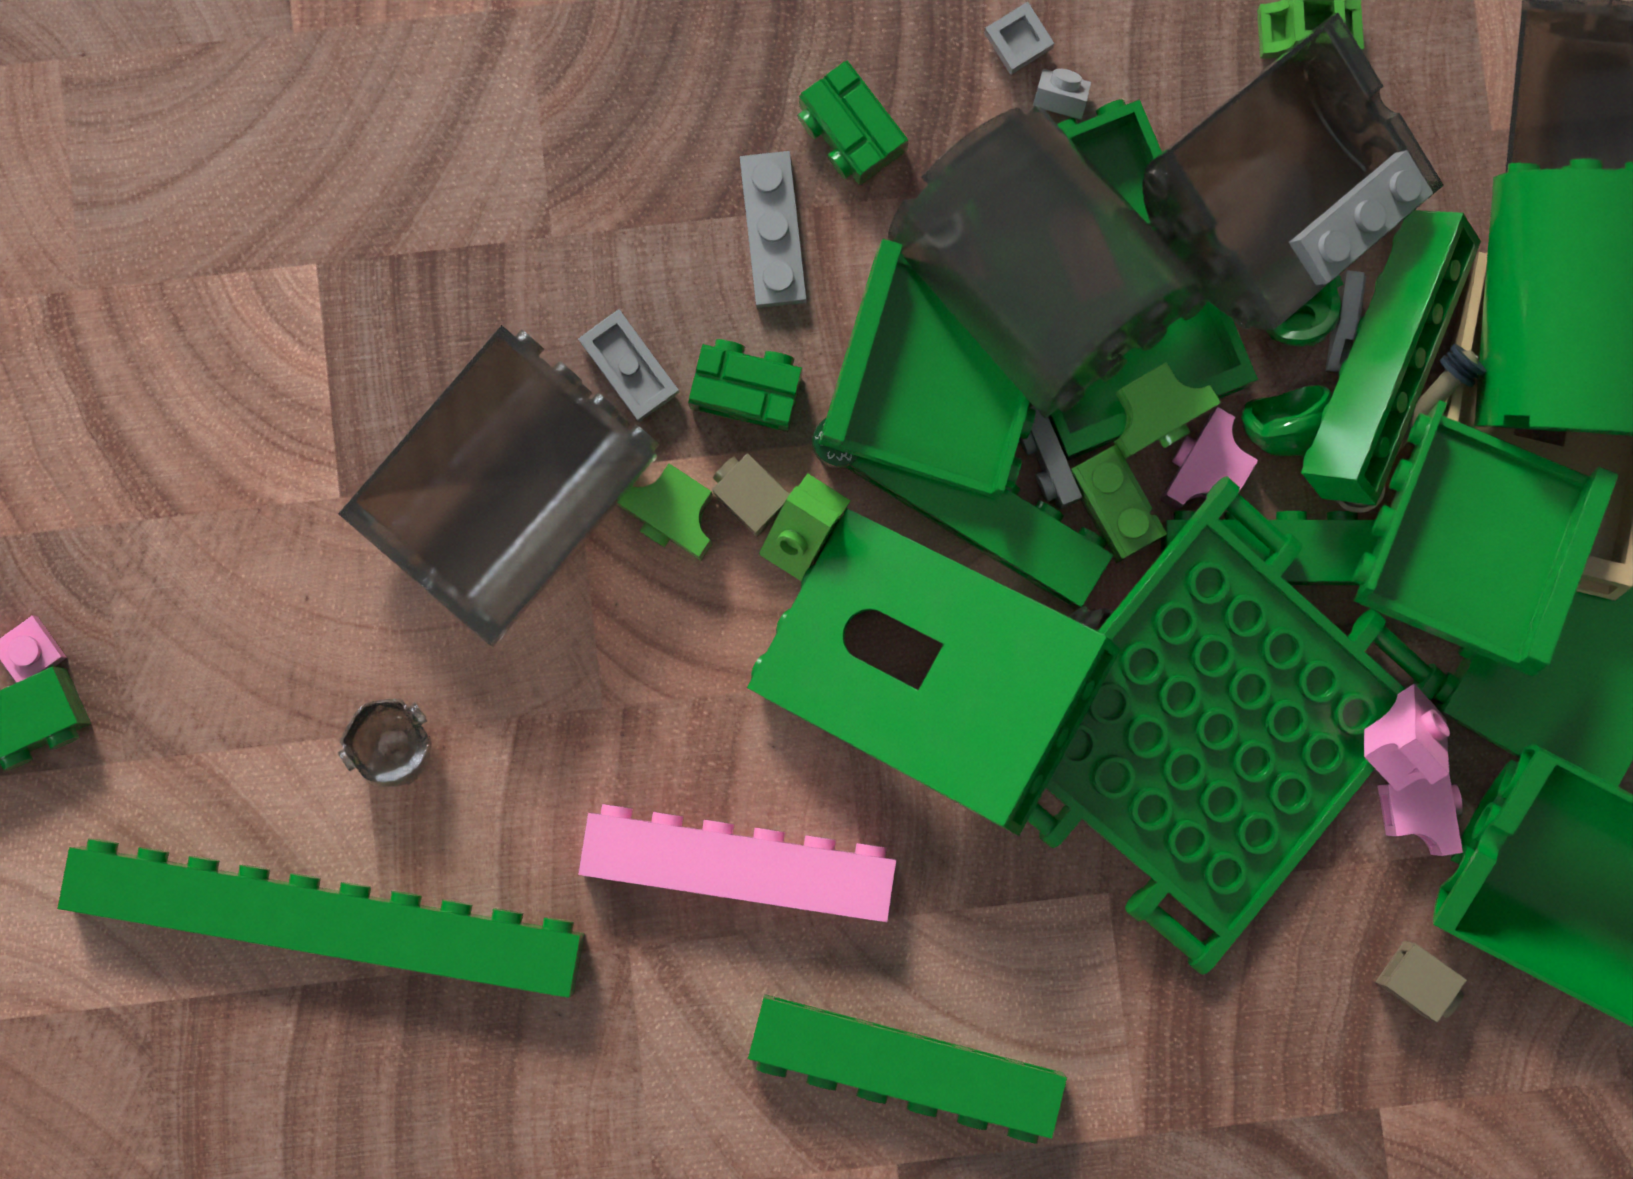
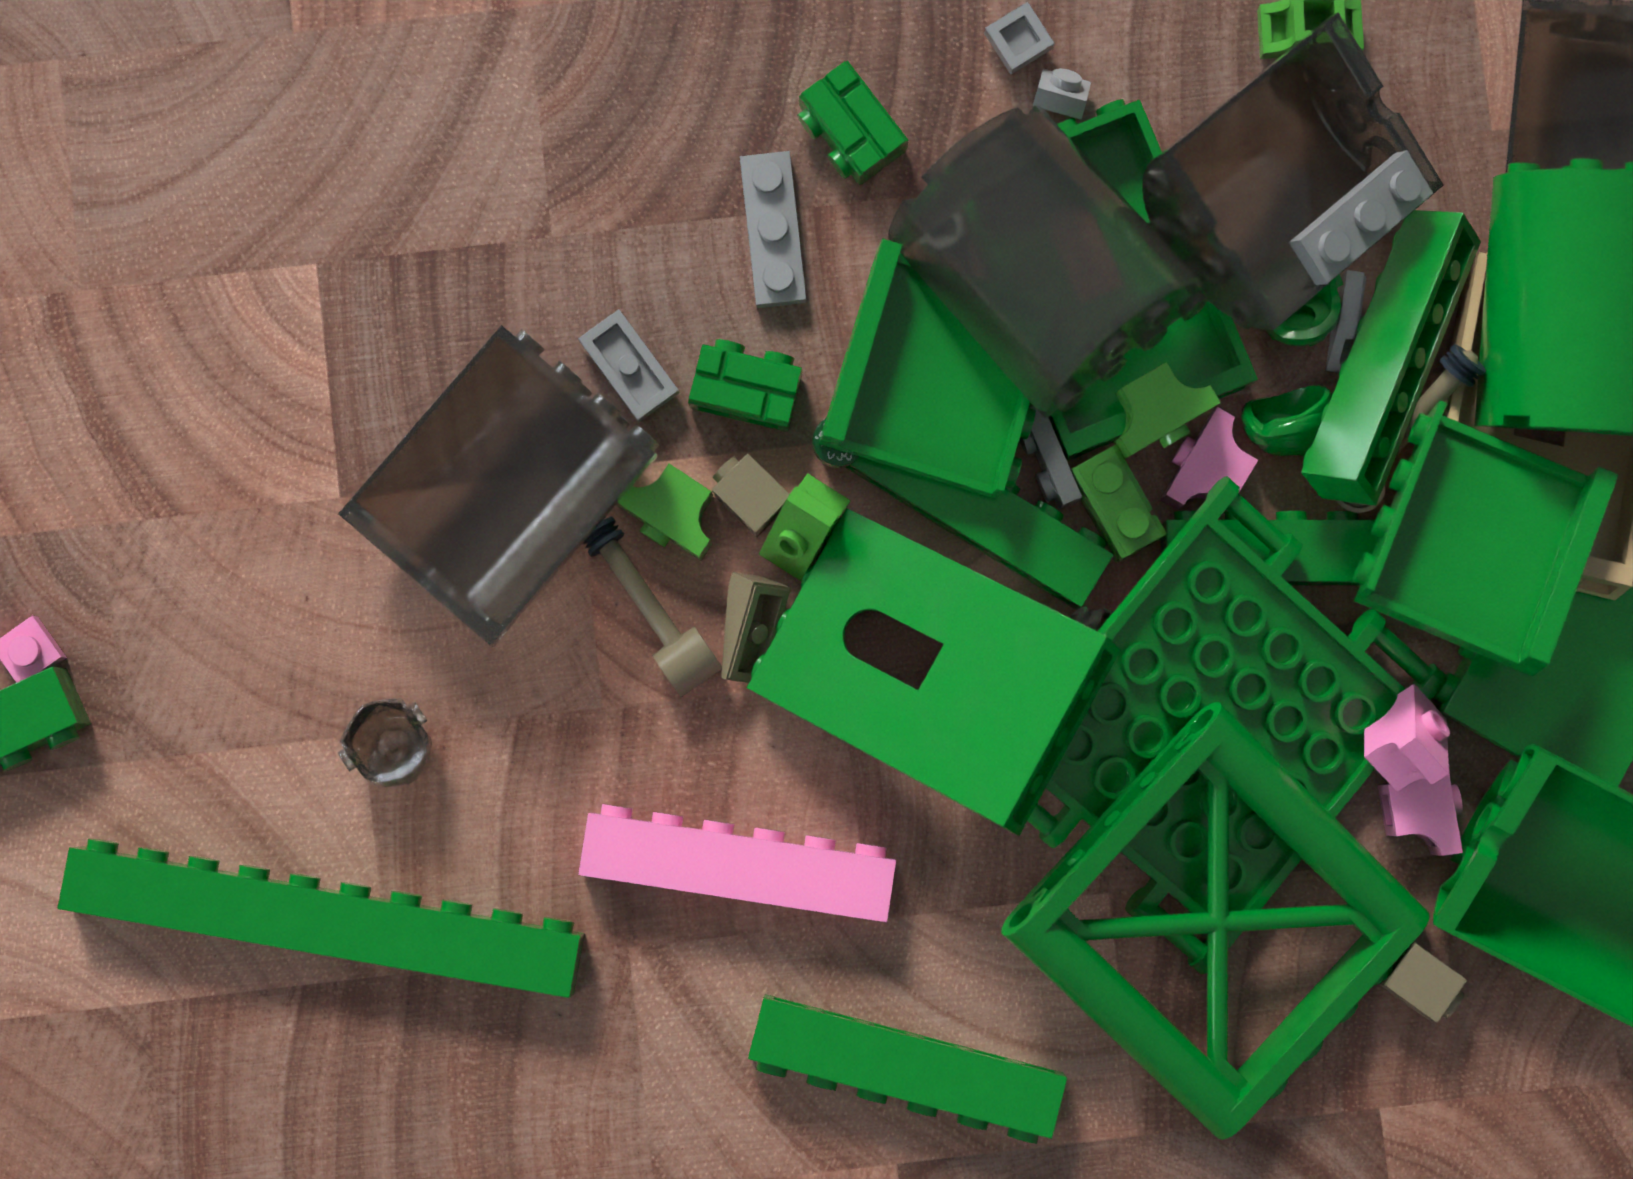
(685, 656): none -> dark tan piece
(750, 623): none -> dark tan slope
(1375, 906): none -> green piece

